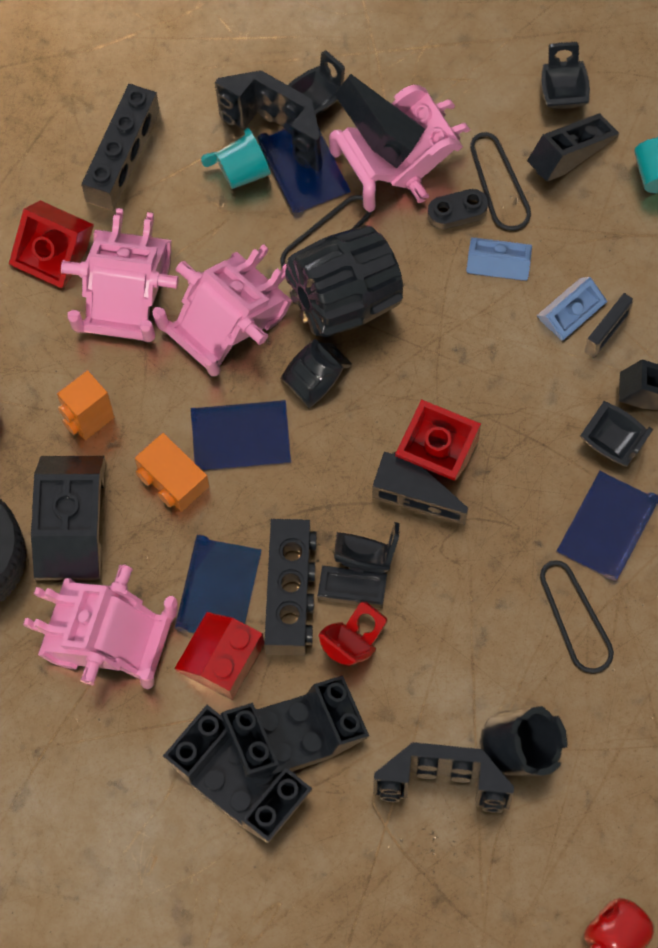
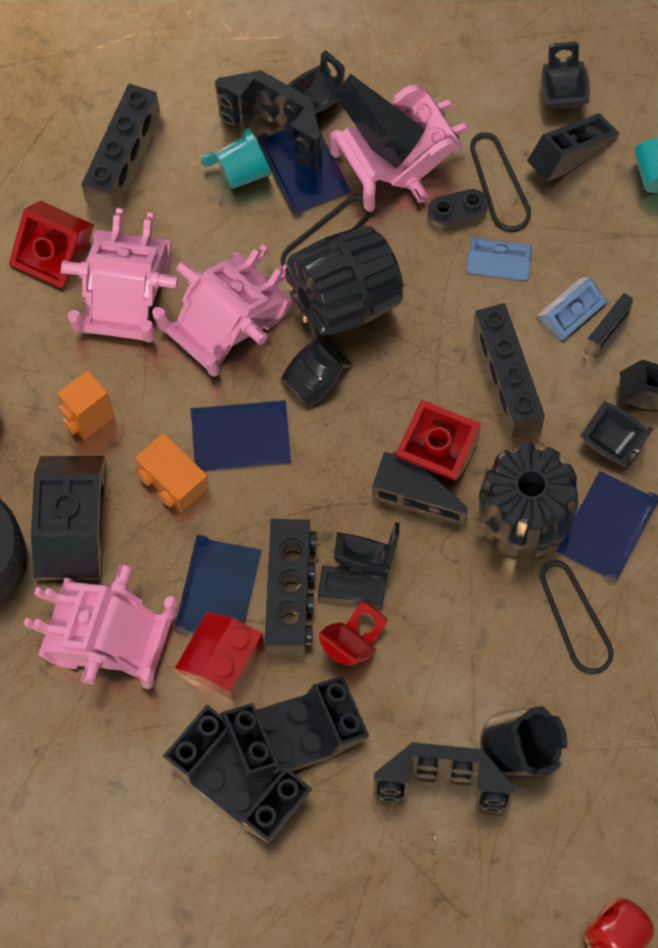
(508, 370): none -> black brick
(528, 500): none -> black wheel

